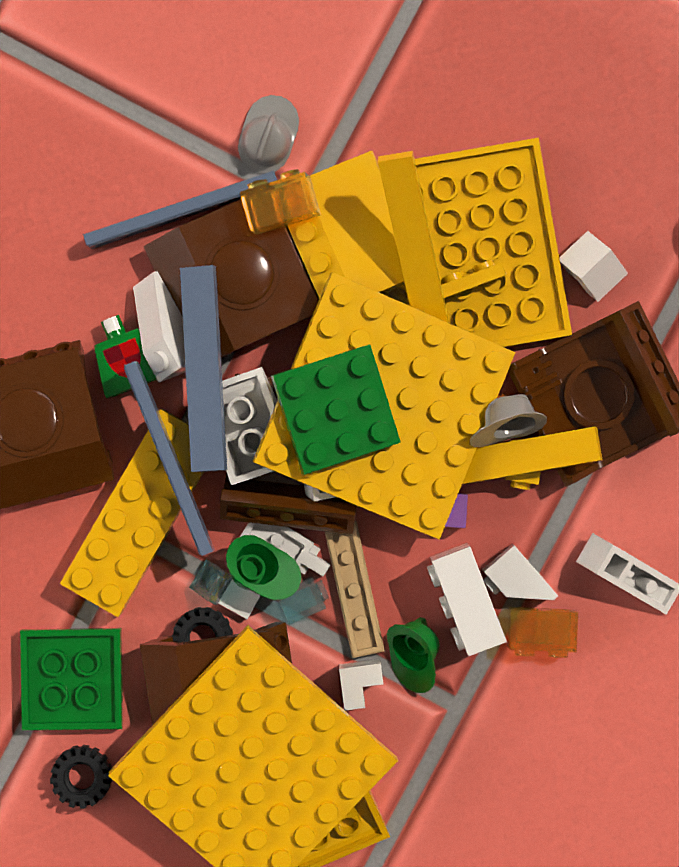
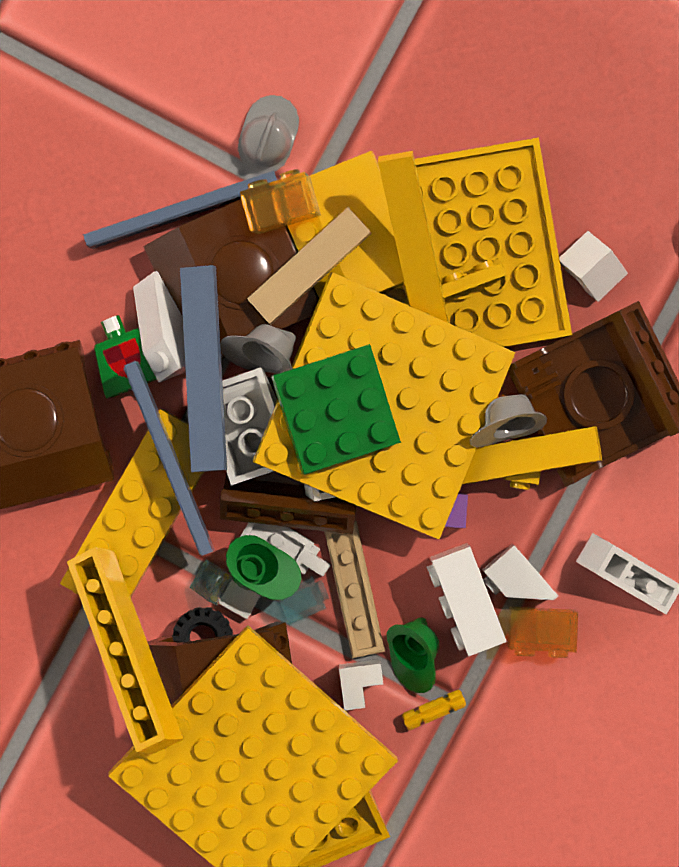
(64, 787): black tyre -> none
(71, 679): green plate -> none
(124, 651): none -> yellow brick
(262, 347): none -> light grey piece
(309, 266): none -> tan tile
(433, 710): none -> yellow axle

